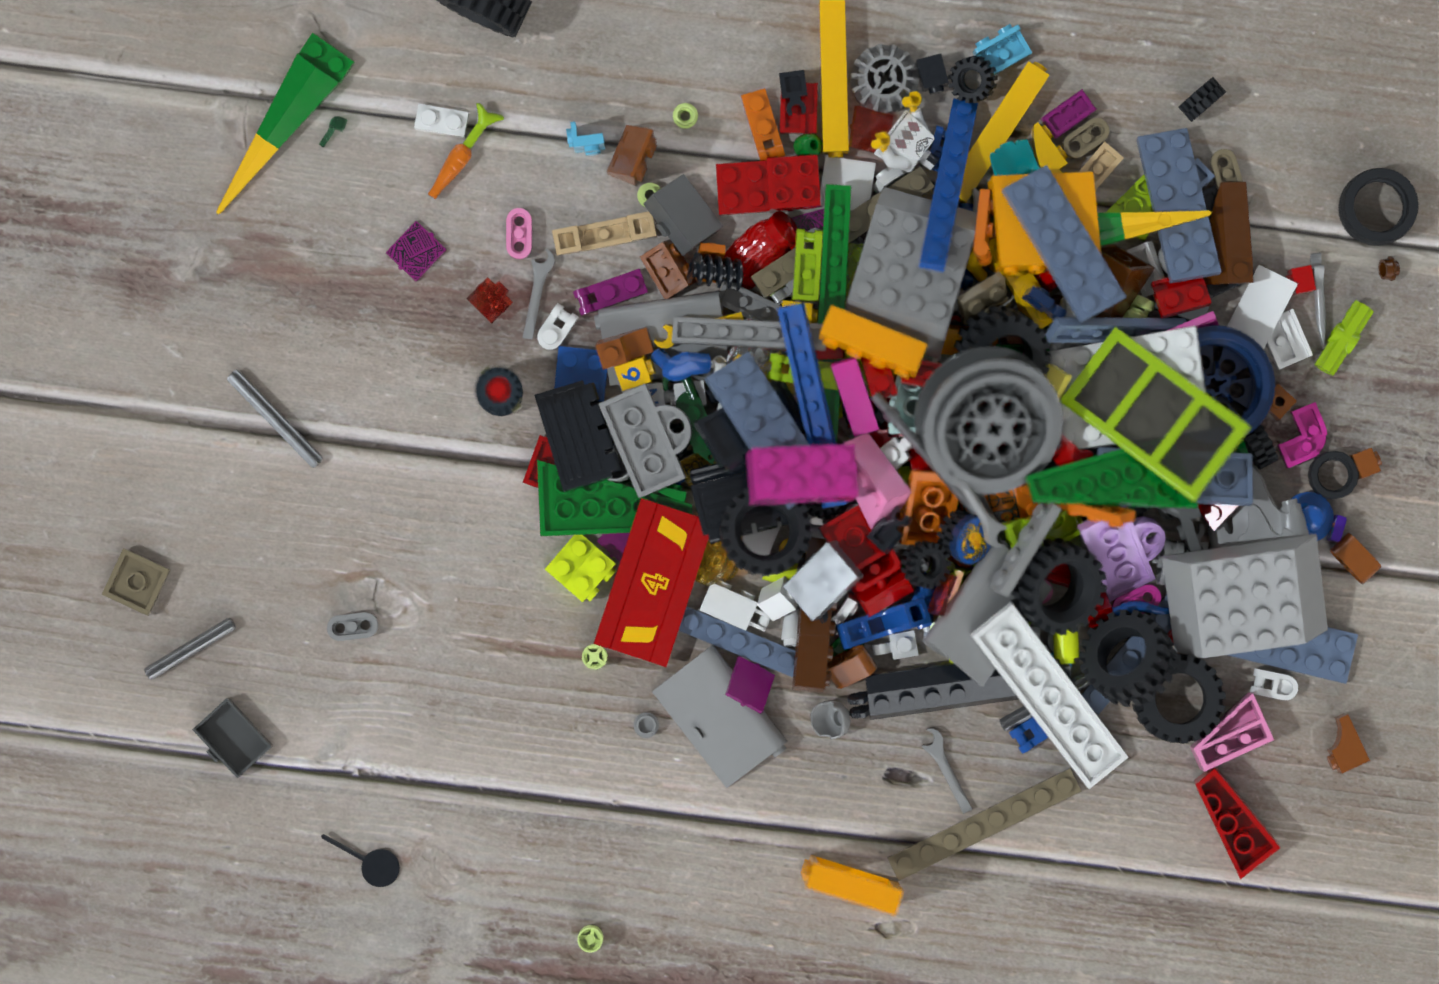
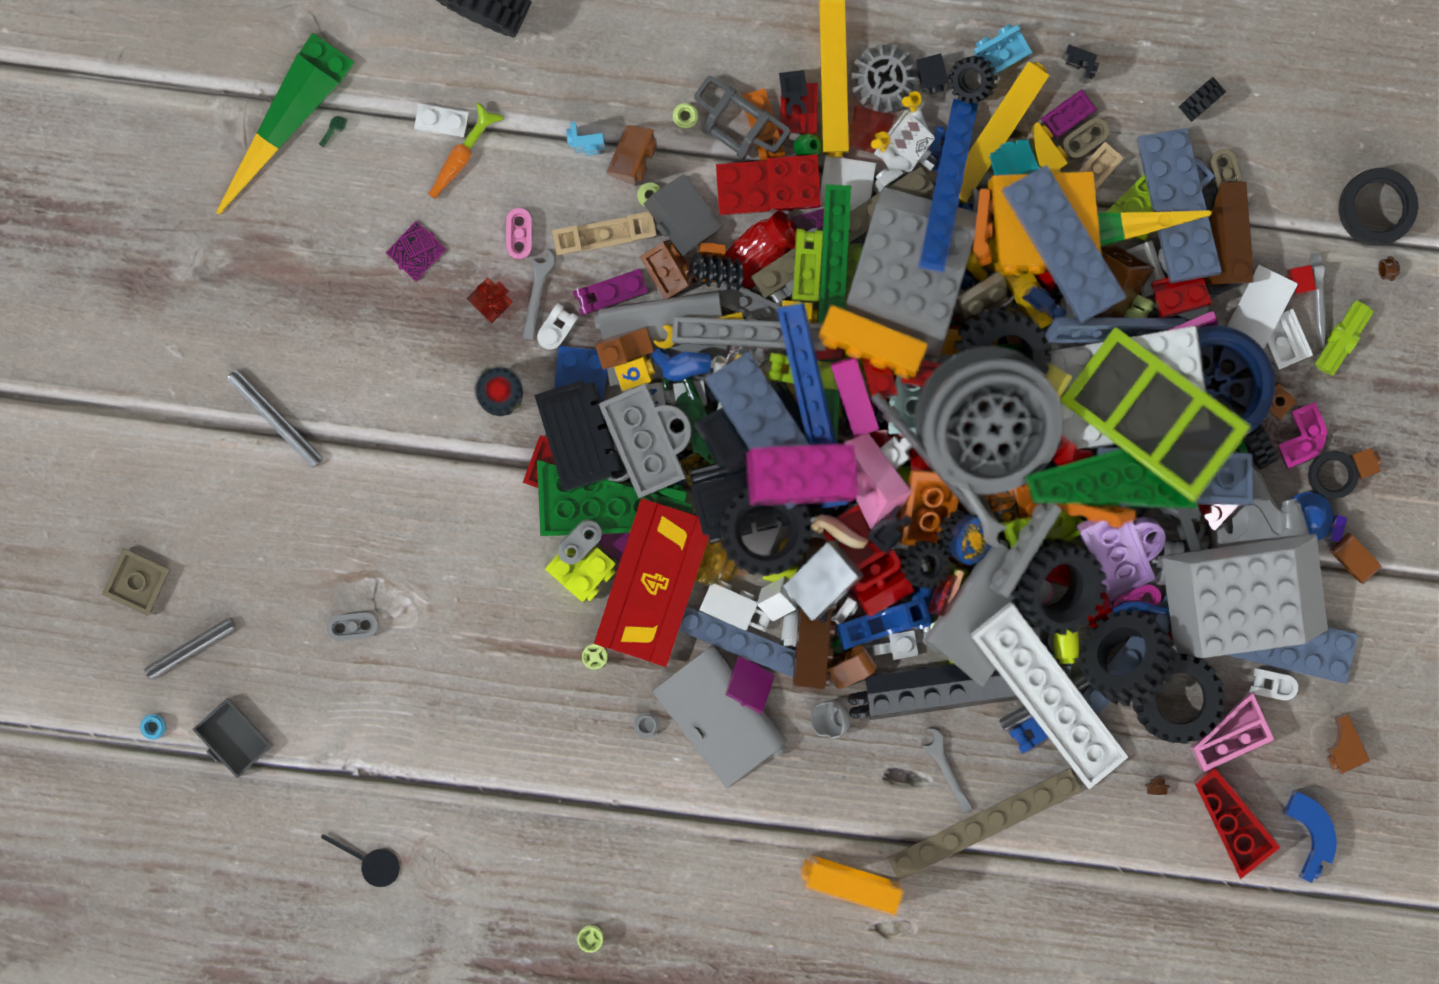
(144, 726): none -> medium azure plate
(579, 542): none -> light grey plate
(751, 138): none -> dark grey bar
(838, 530): none -> tan arm
(1079, 58): none -> black bracket
(1157, 787): none -> reddish brown plate
(1320, 829): none -> blue arch

